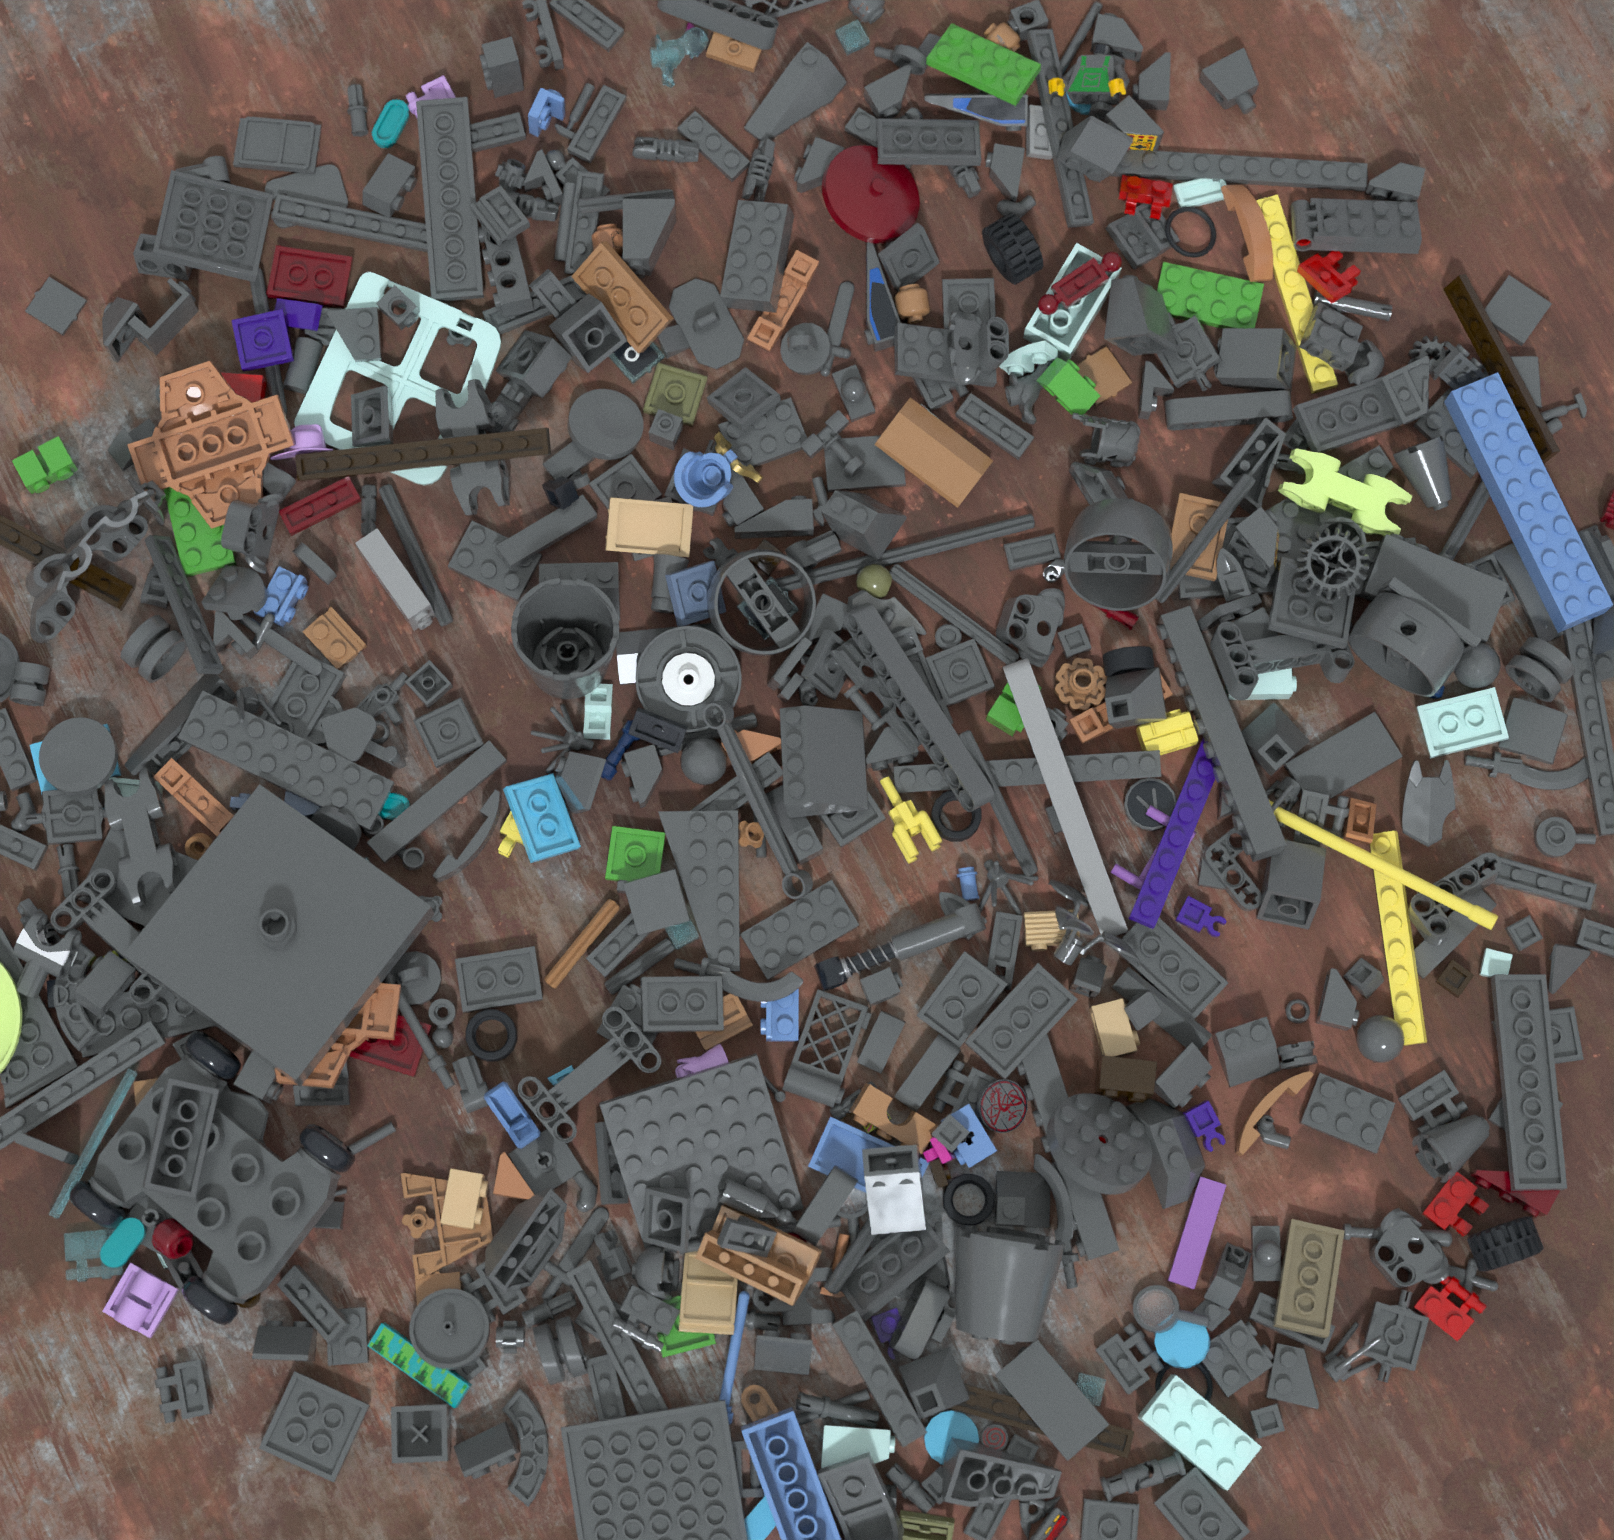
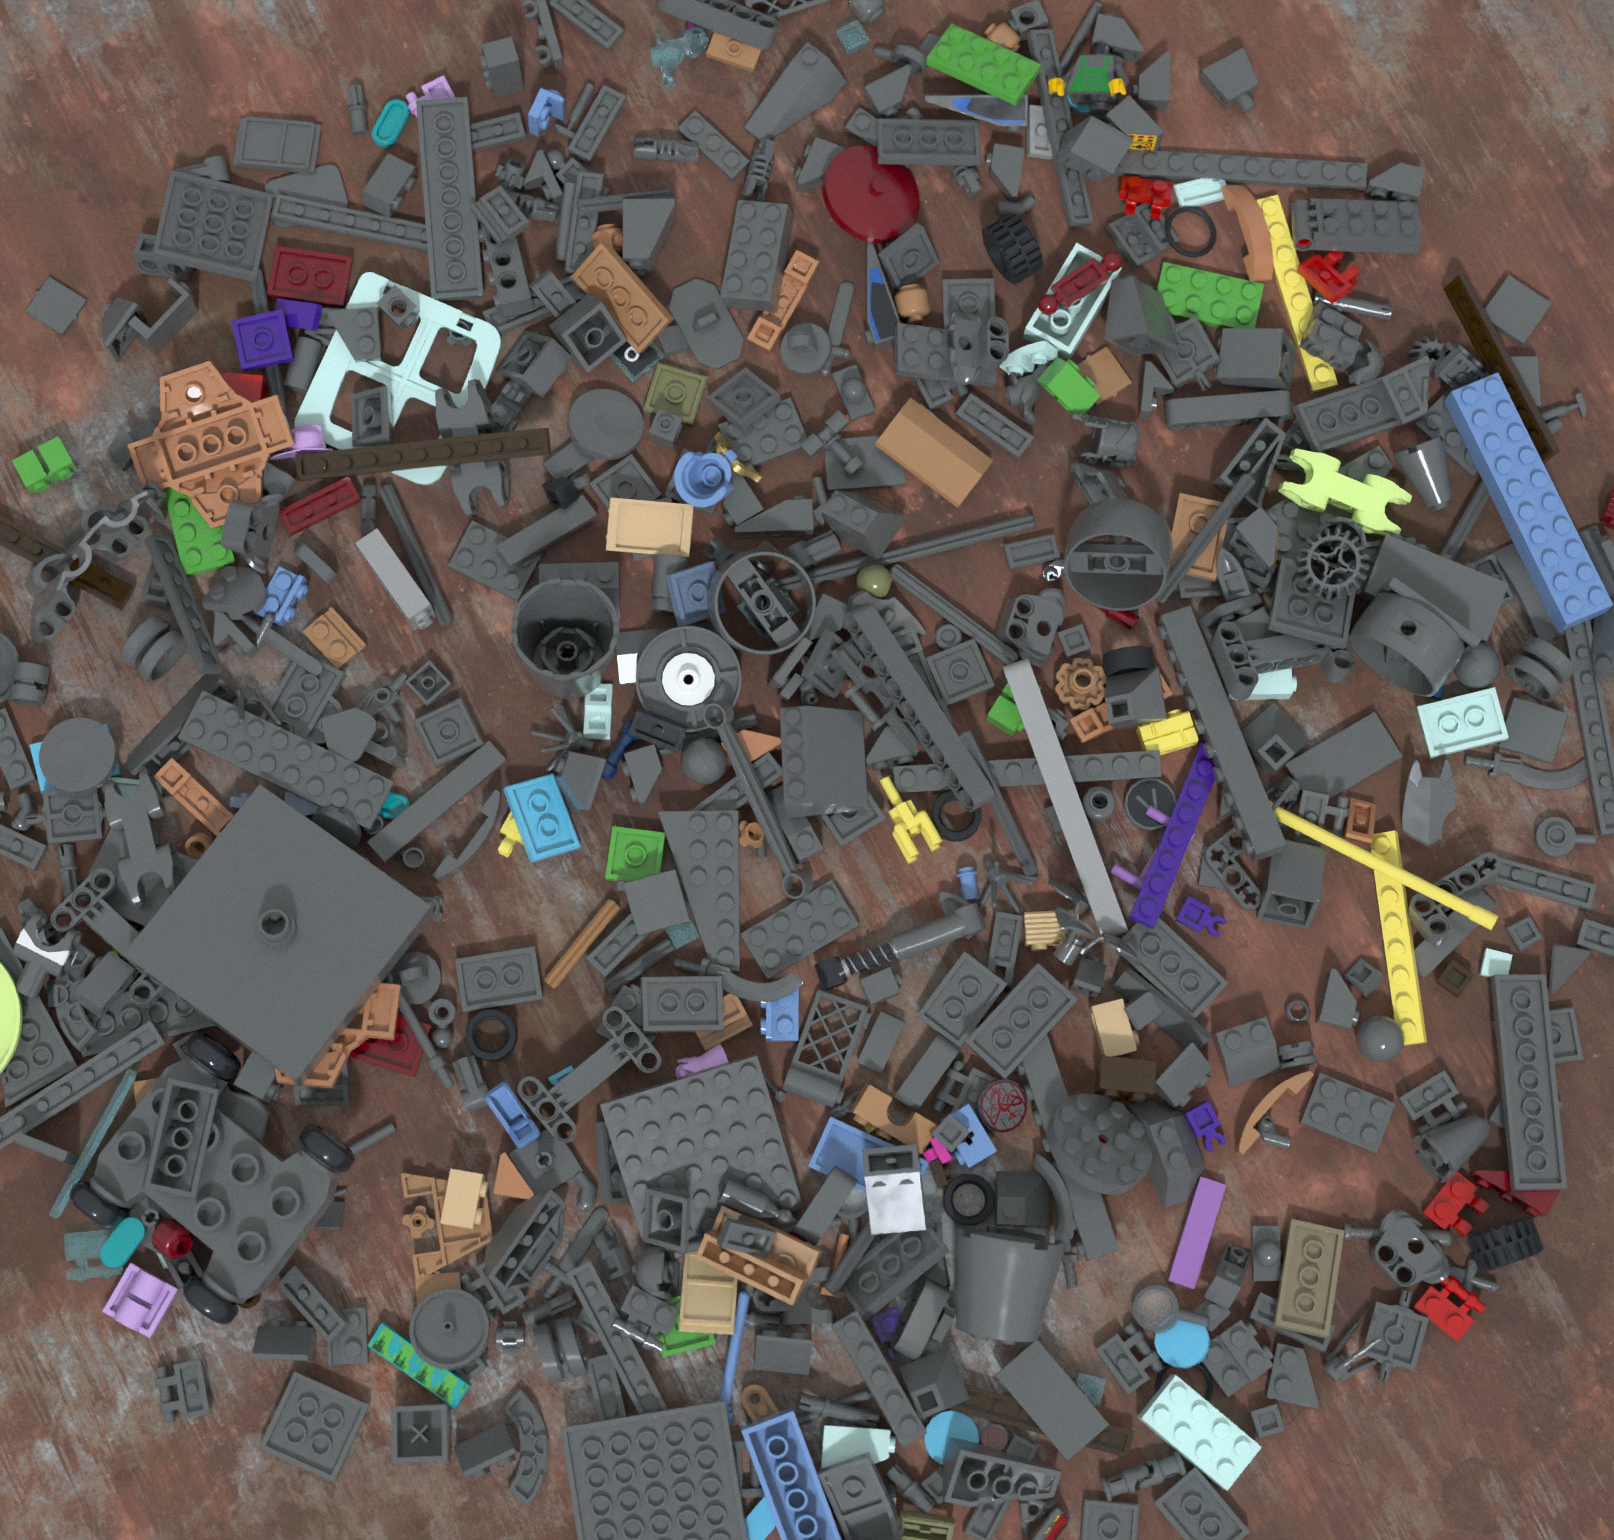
(1106, 802): none -> dark grey head

